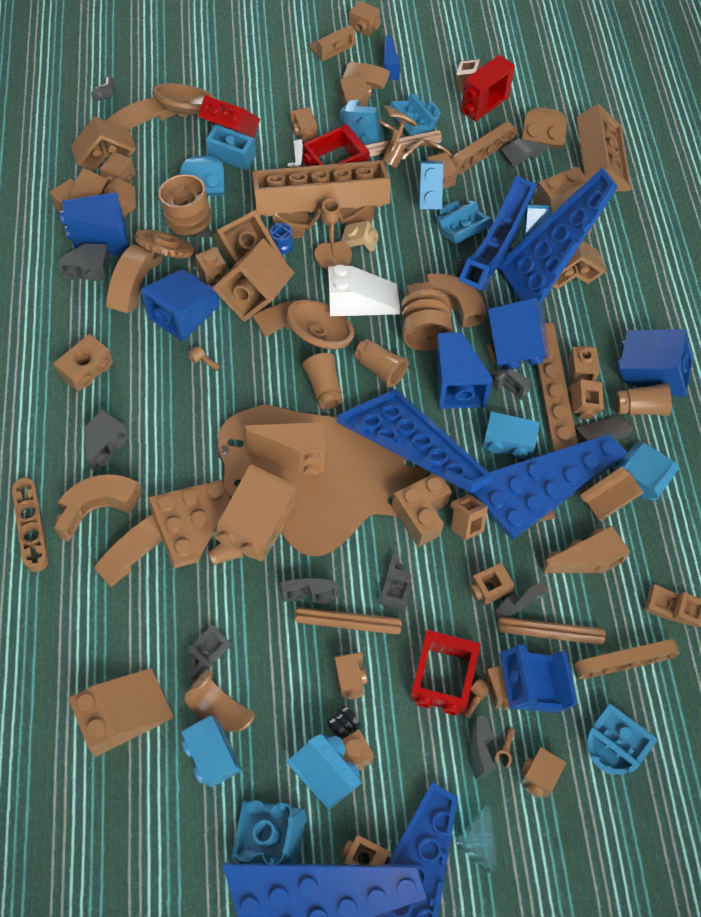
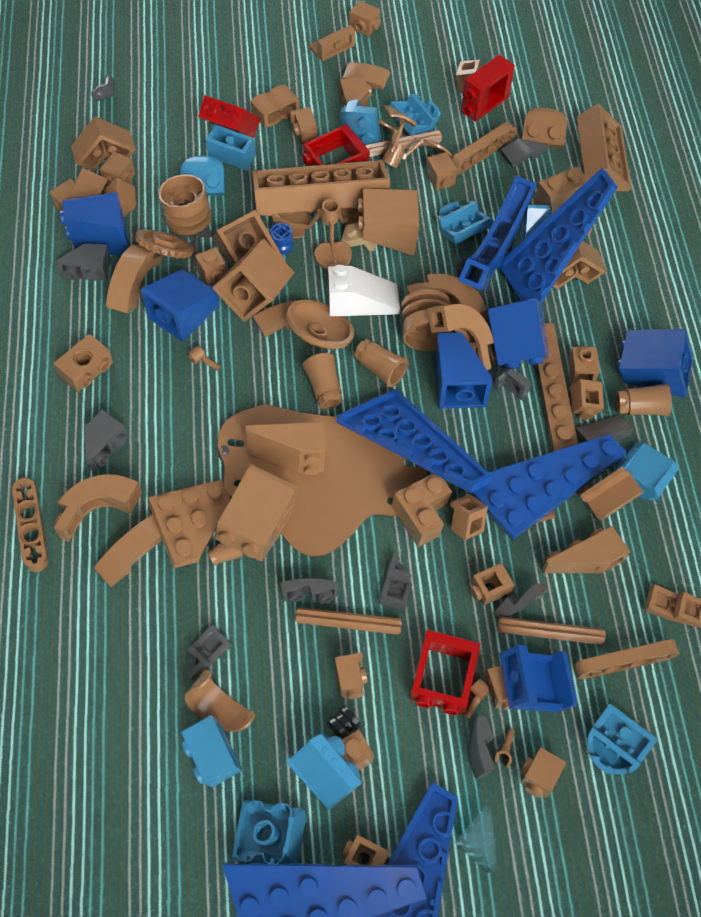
(120, 710): medium nougat slope -> none
(139, 113): medium nougat slope -> none
(180, 98): medium nougat dish -> none
(274, 105): none -> medium nougat brick
(297, 148): slope -> none
(390, 218): none -> medium nougat slope
(391, 59): blue slope -> none
(430, 184): brick -> none
(463, 320): none -> medium nougat arch
(511, 435): dark azure brick -> none

